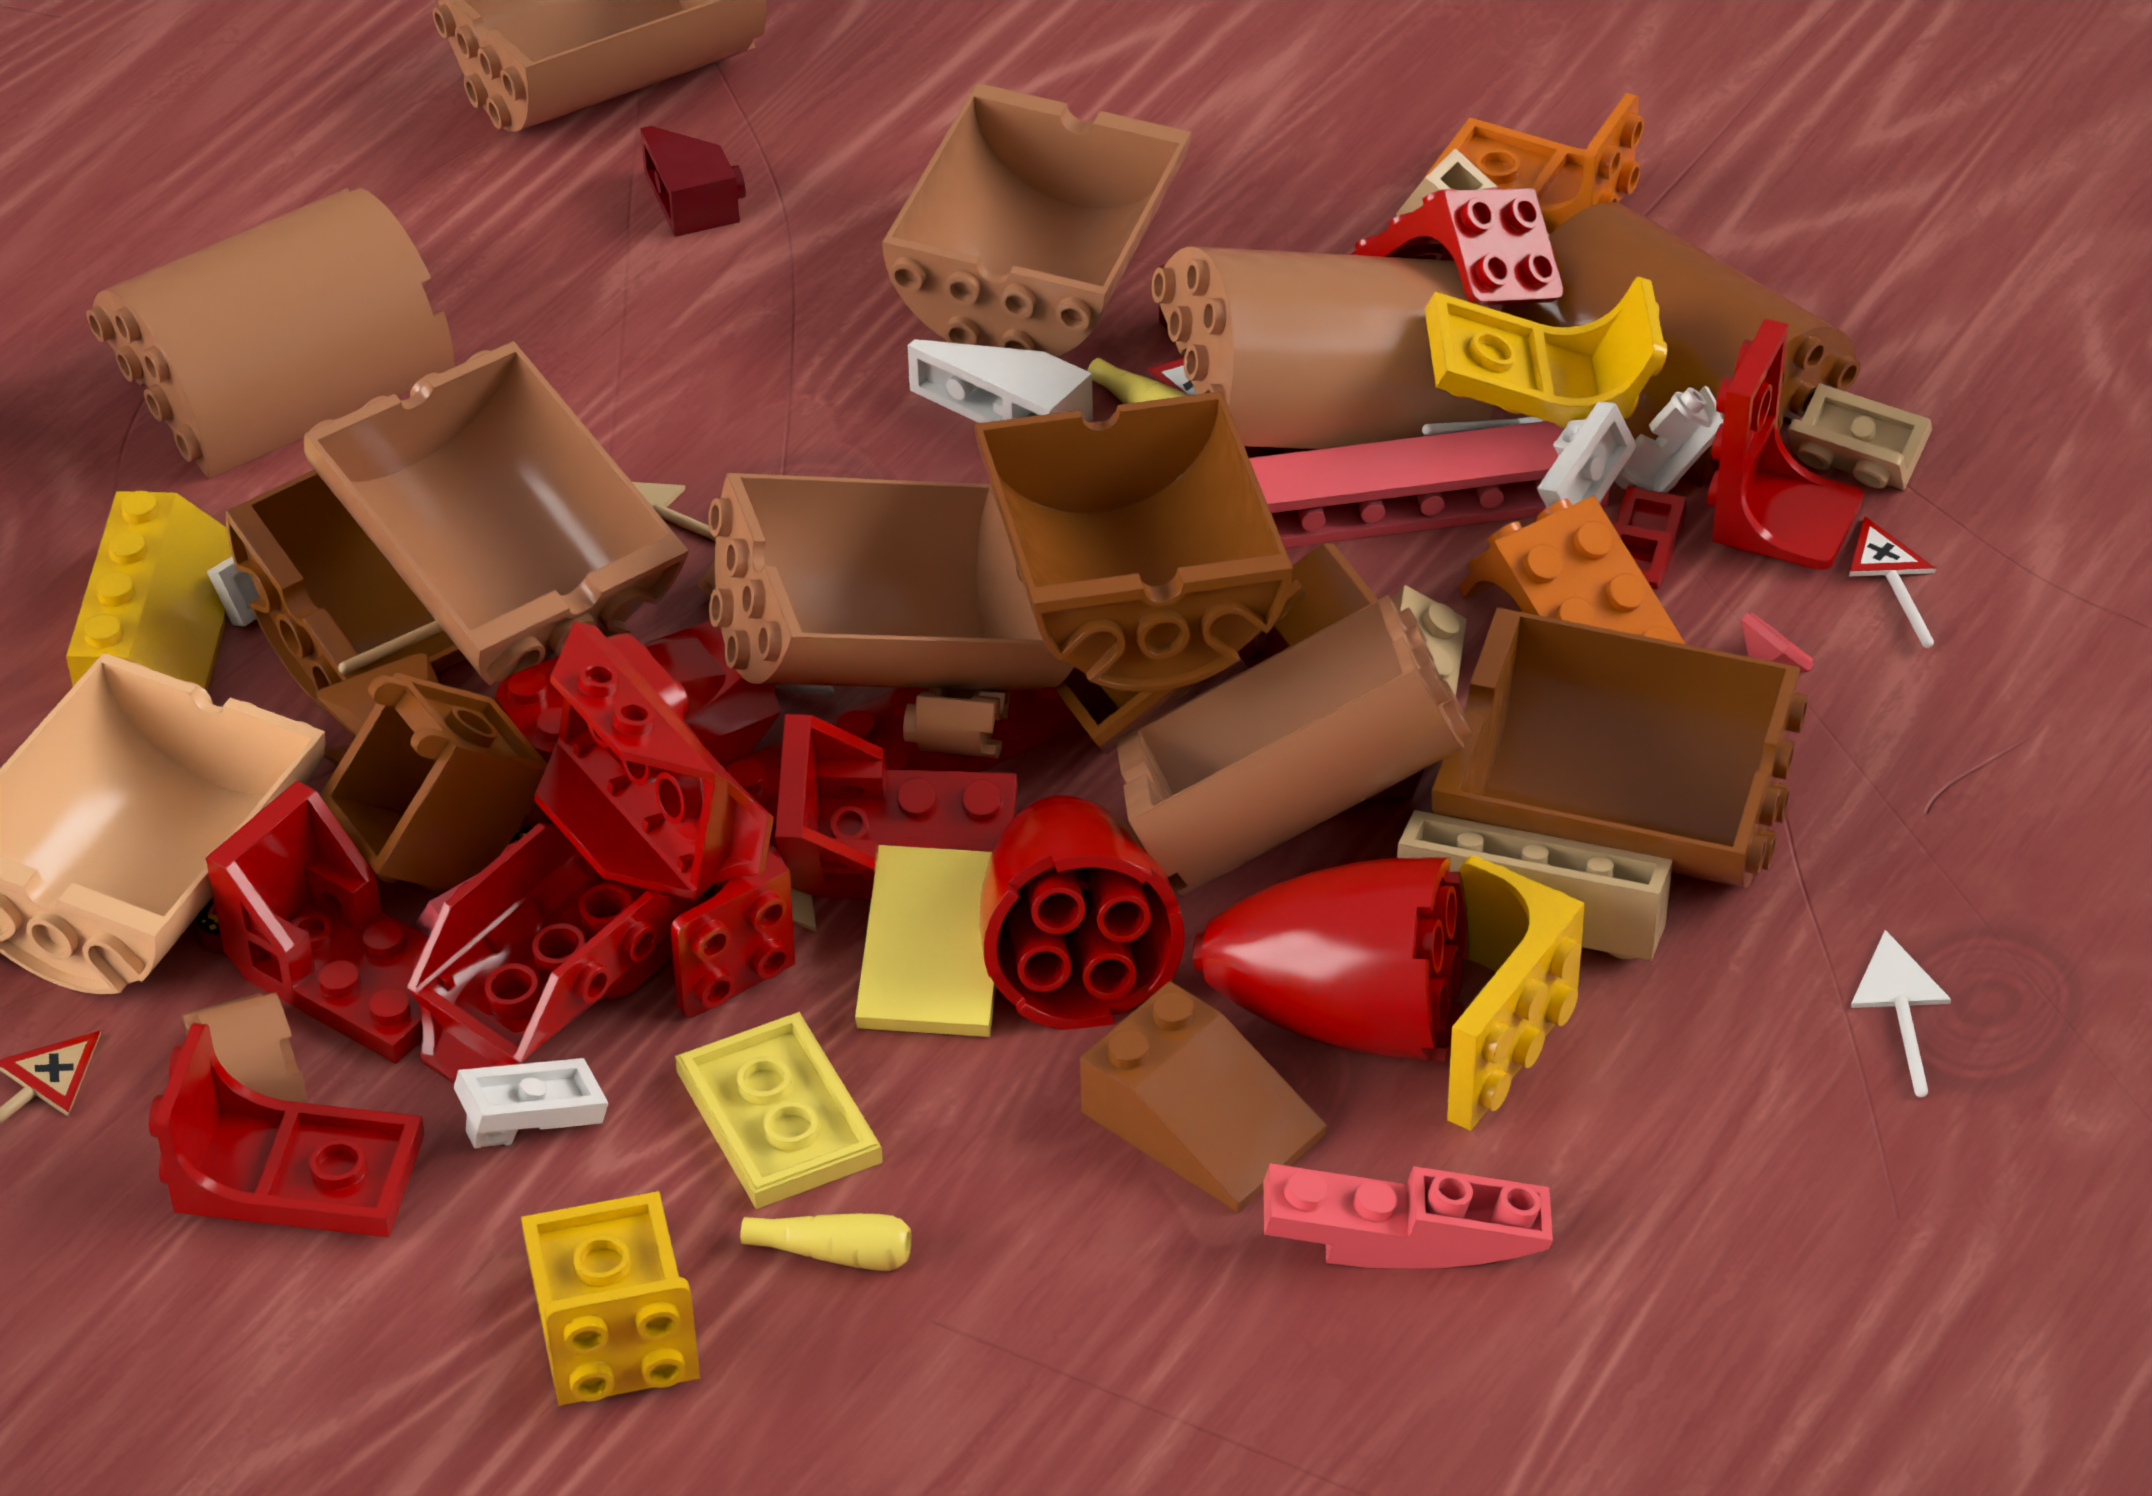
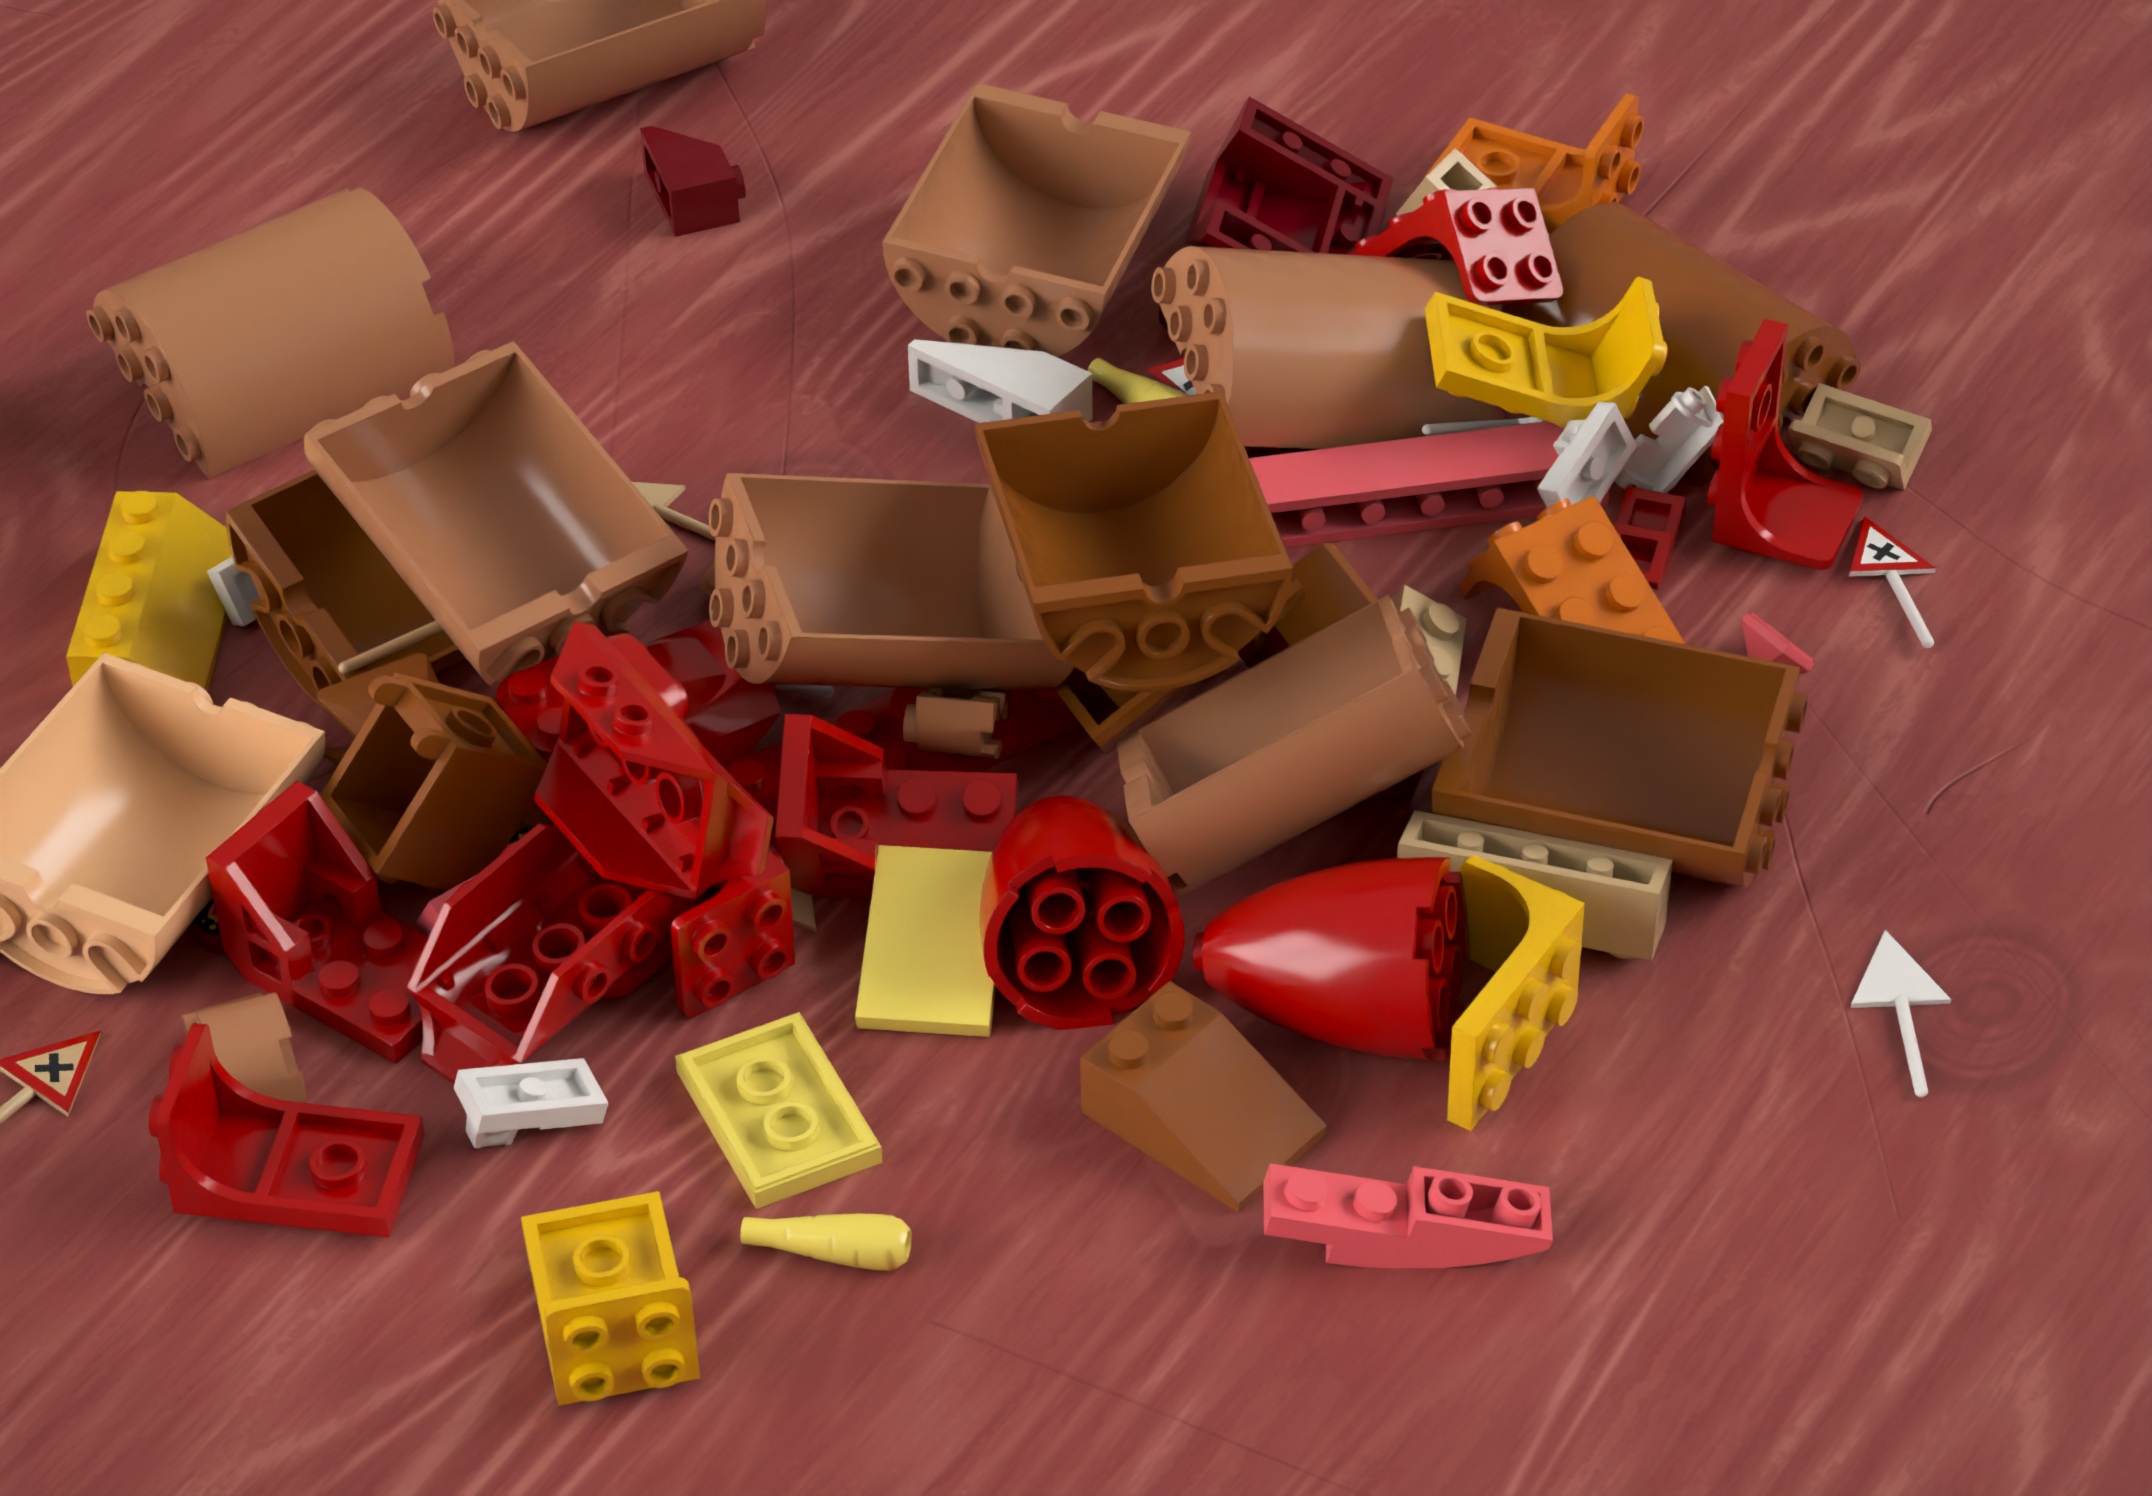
(1286, 190): none -> dark red slope

